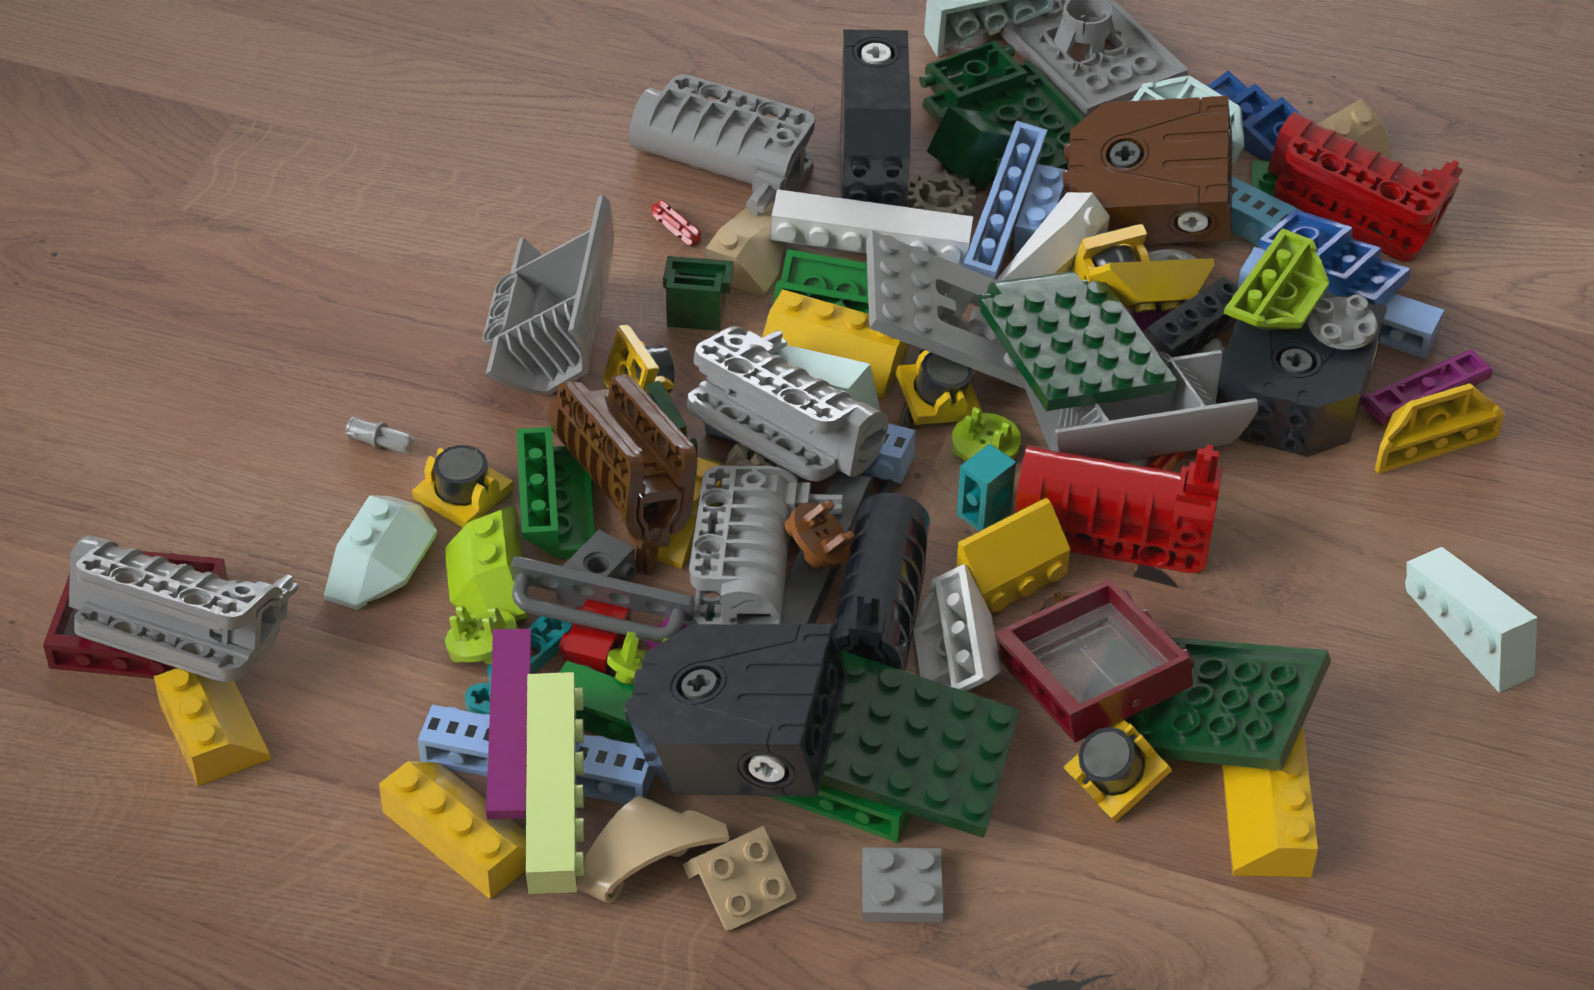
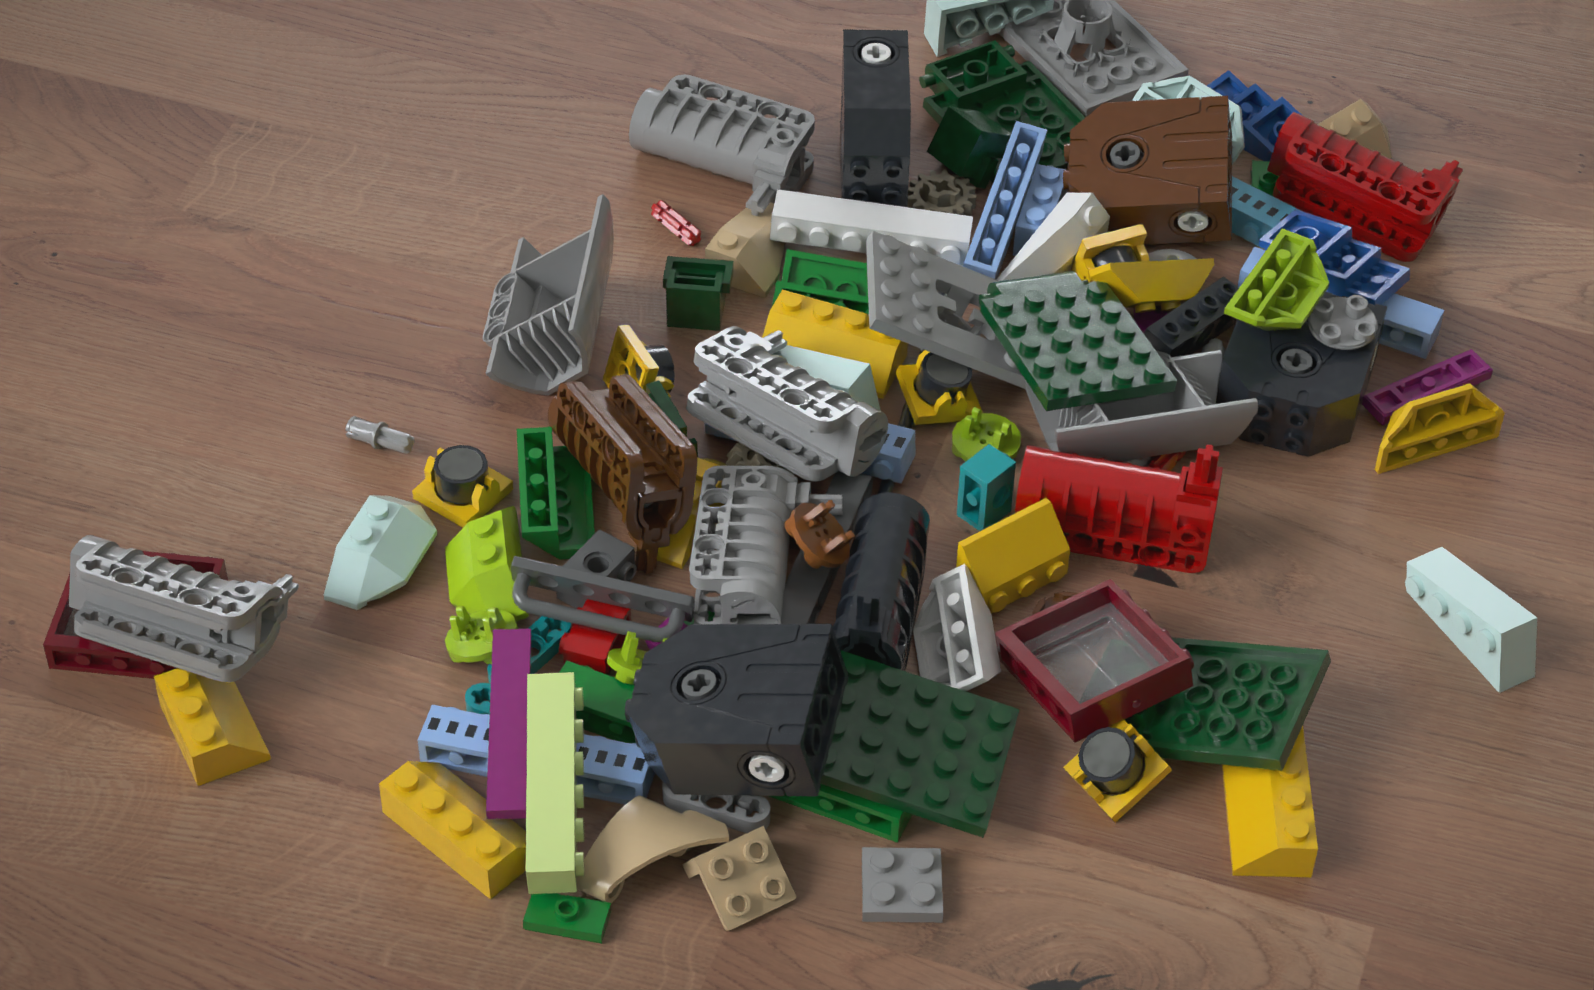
(567, 916): none -> green plate
(736, 820): none -> light grey beam

